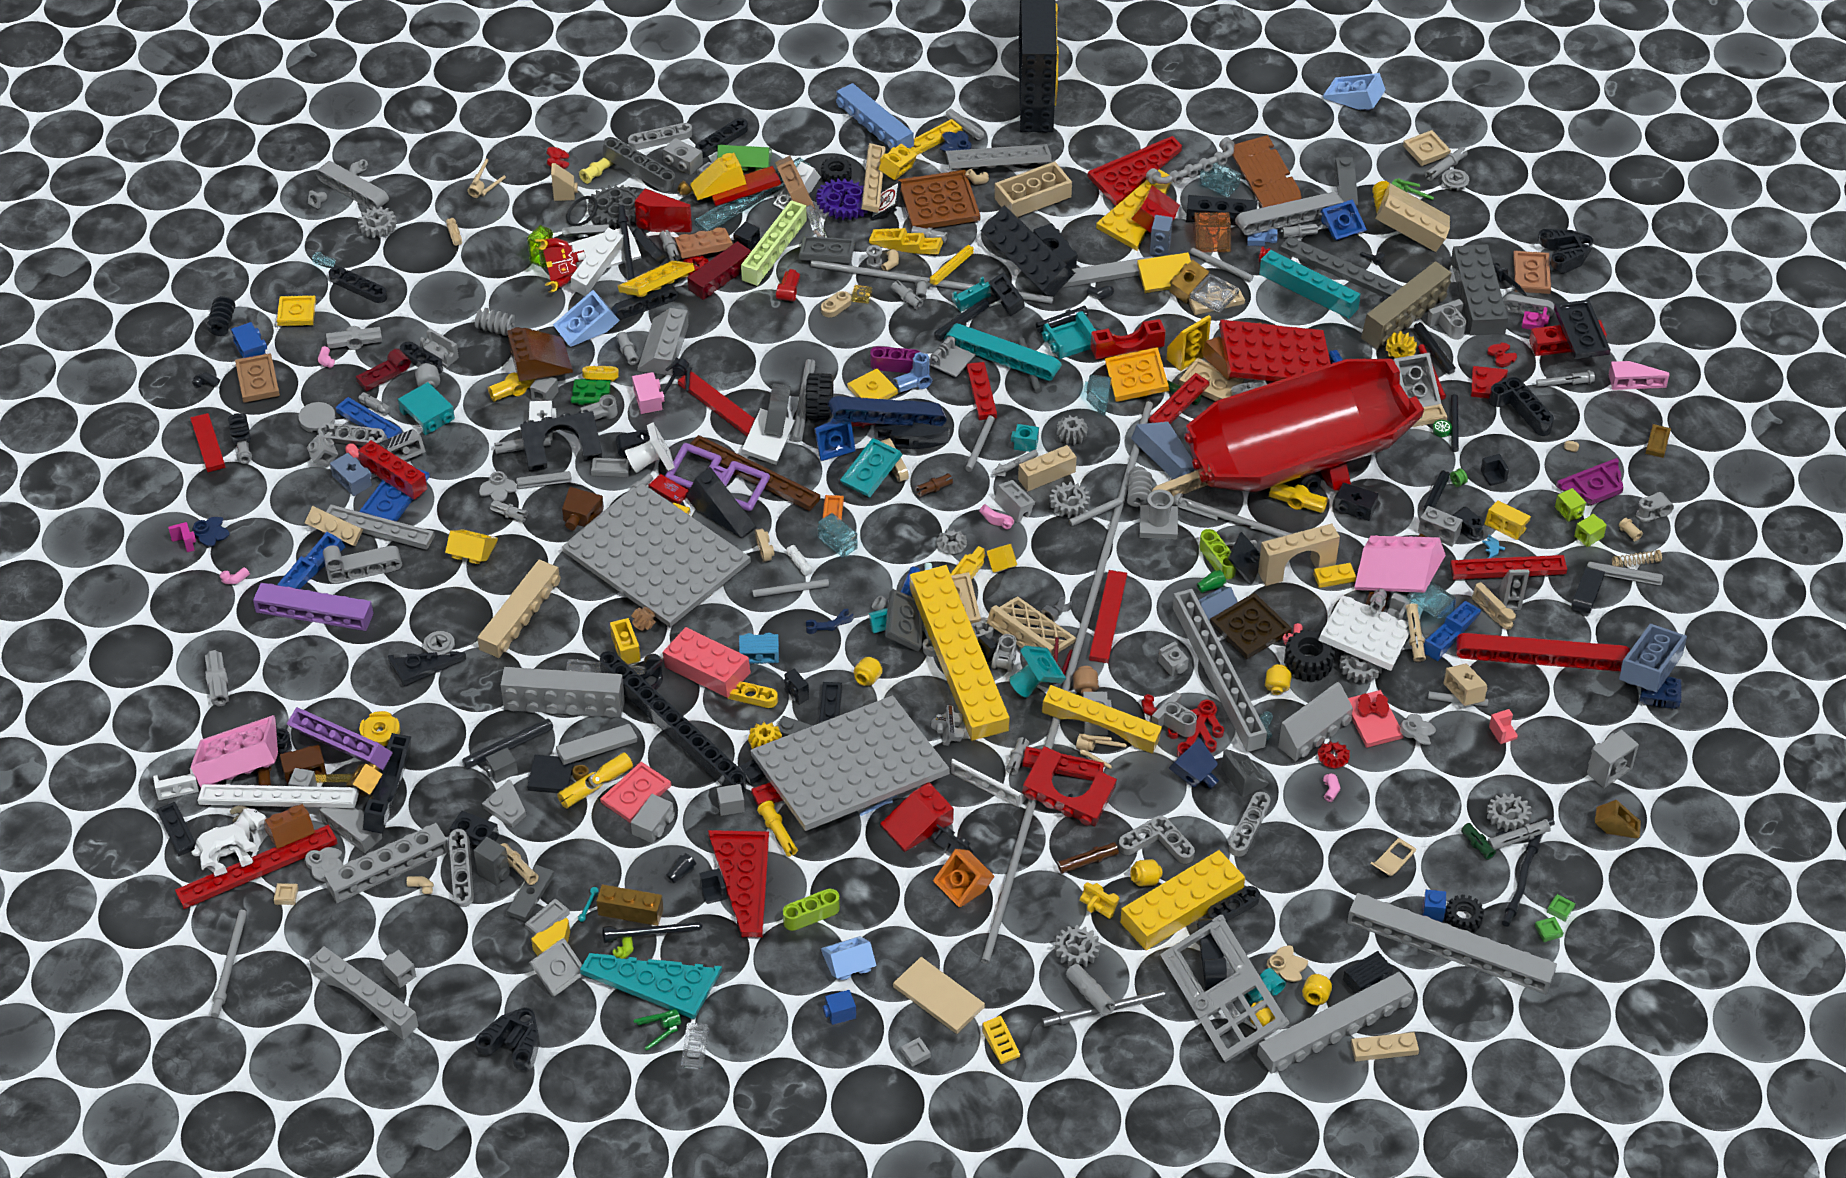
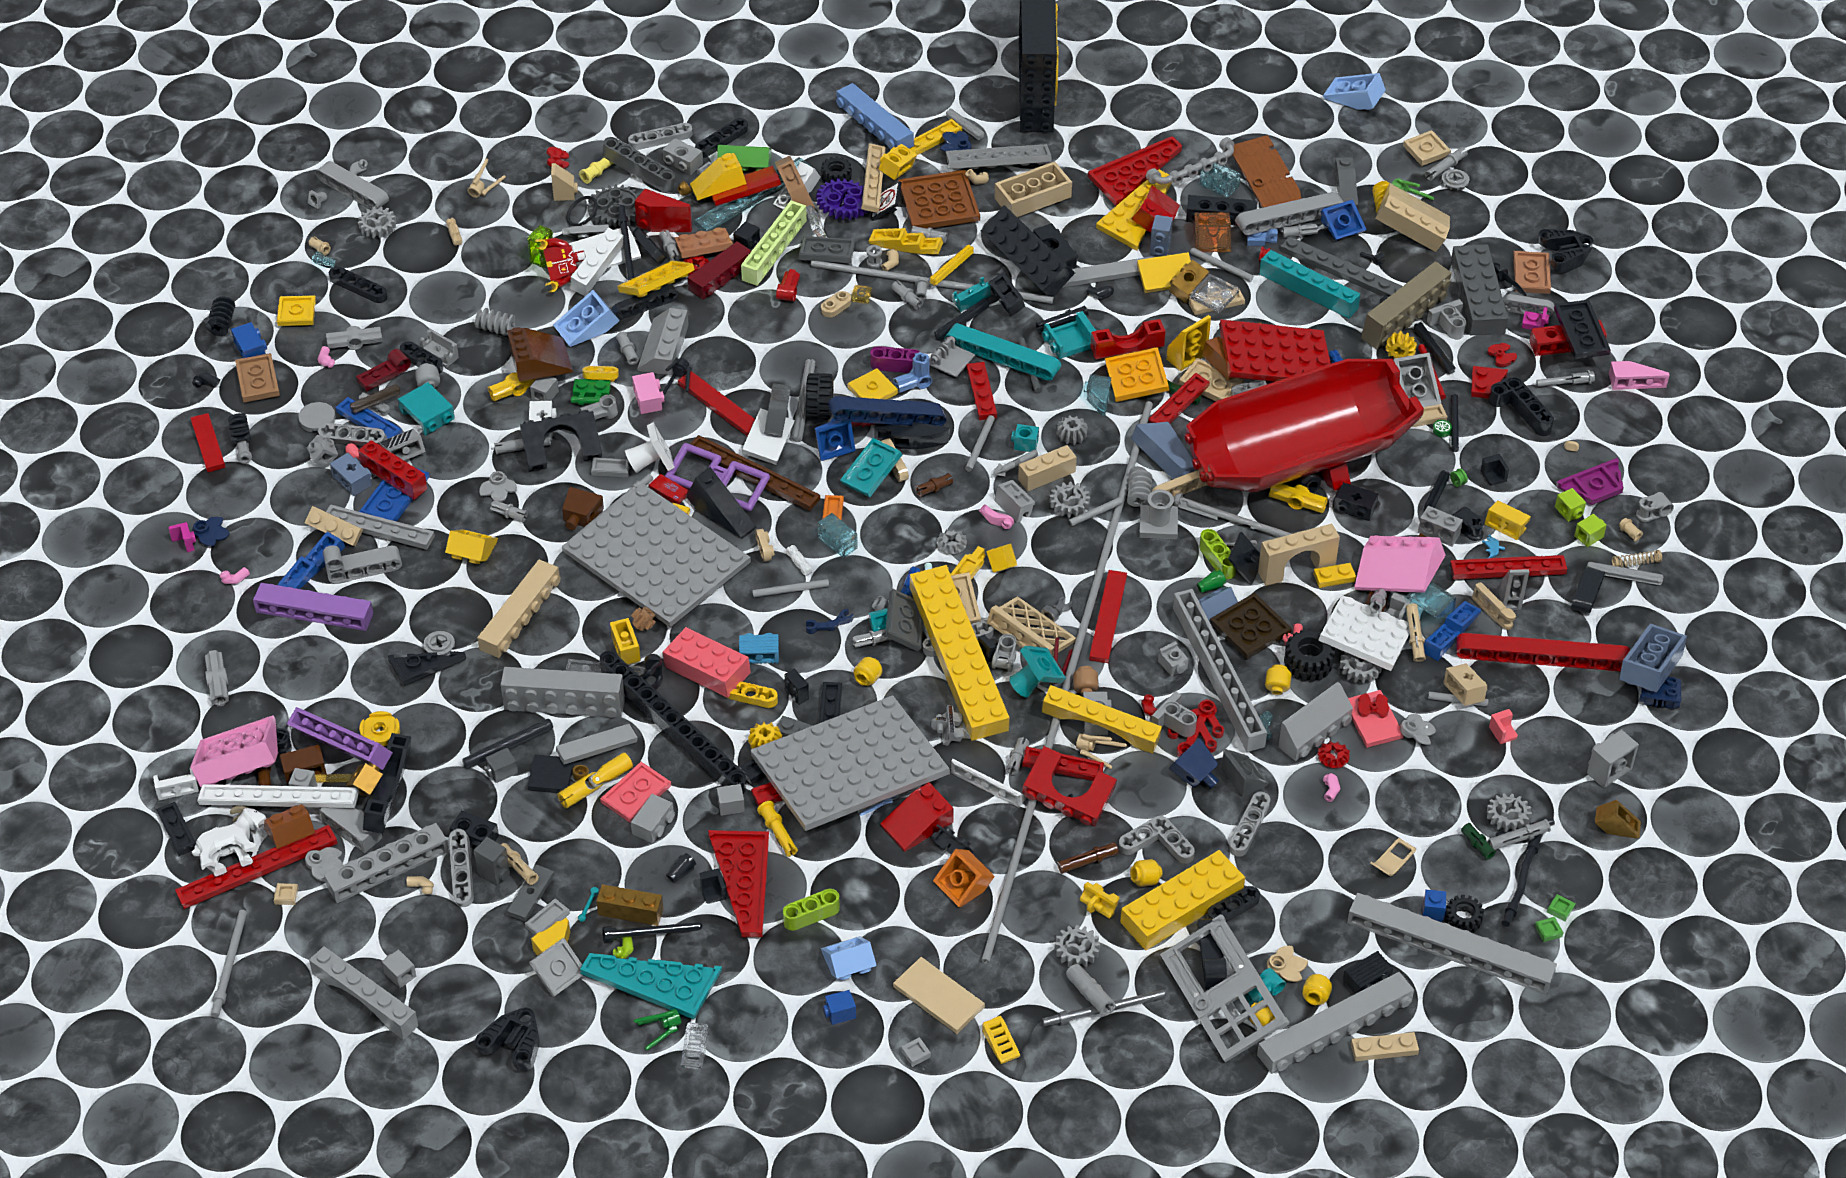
(319, 245): none -> tan pin
(375, 398): none -> dark brown axle
(505, 805): light grey wing -> none
(544, 479): light grey axle -> none
(630, 440): black piece -> none
(870, 638): none -> light grey axle
(1658, 441): pearl gold tile -> none

